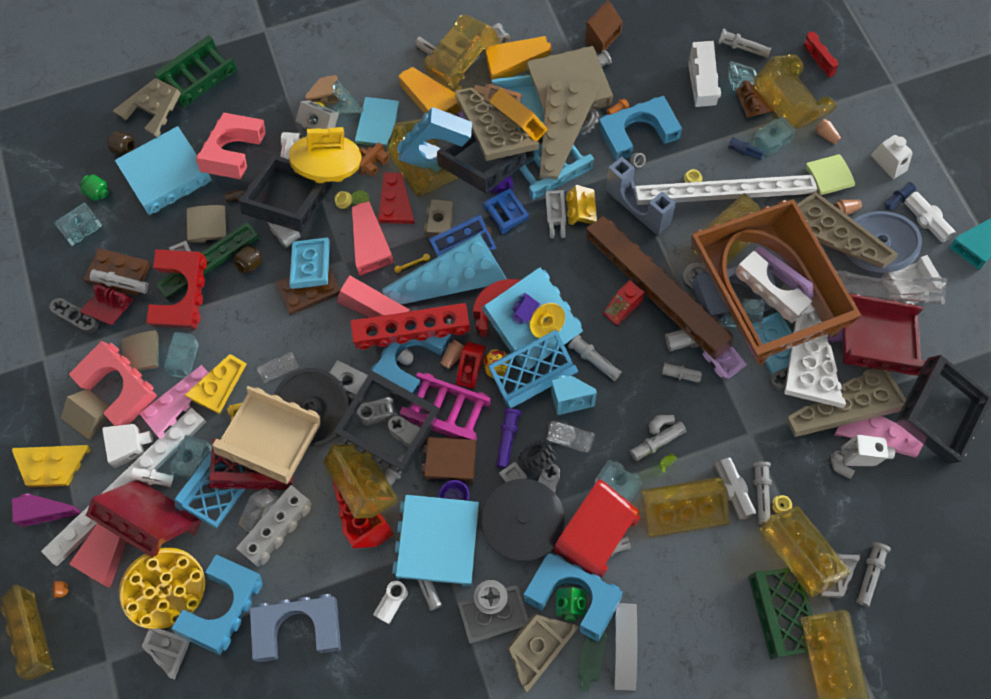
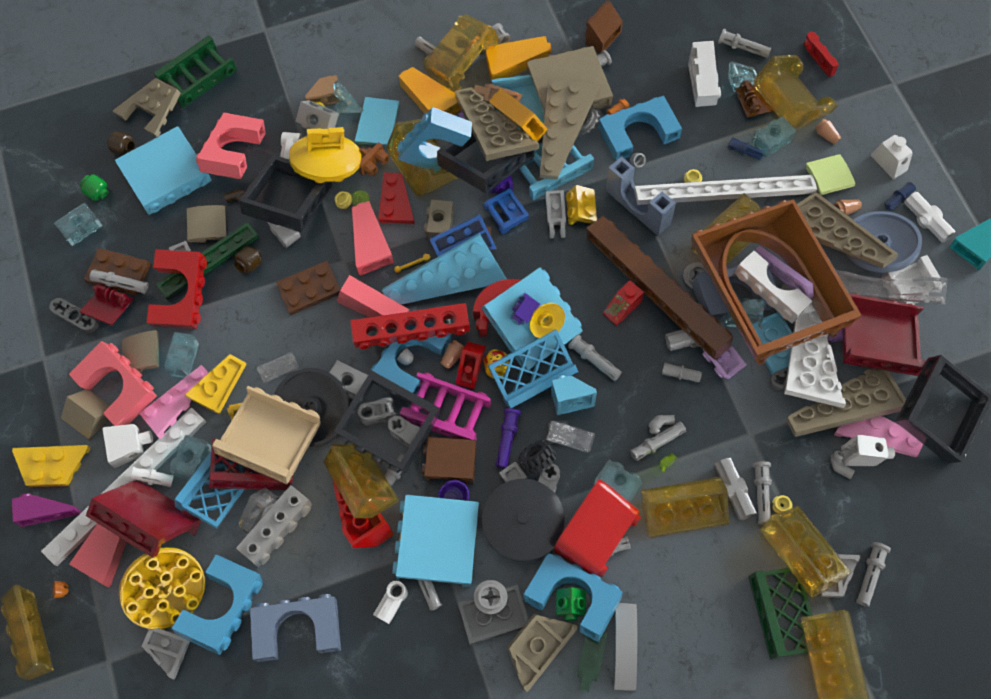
(309, 263): medium azure tile -> none

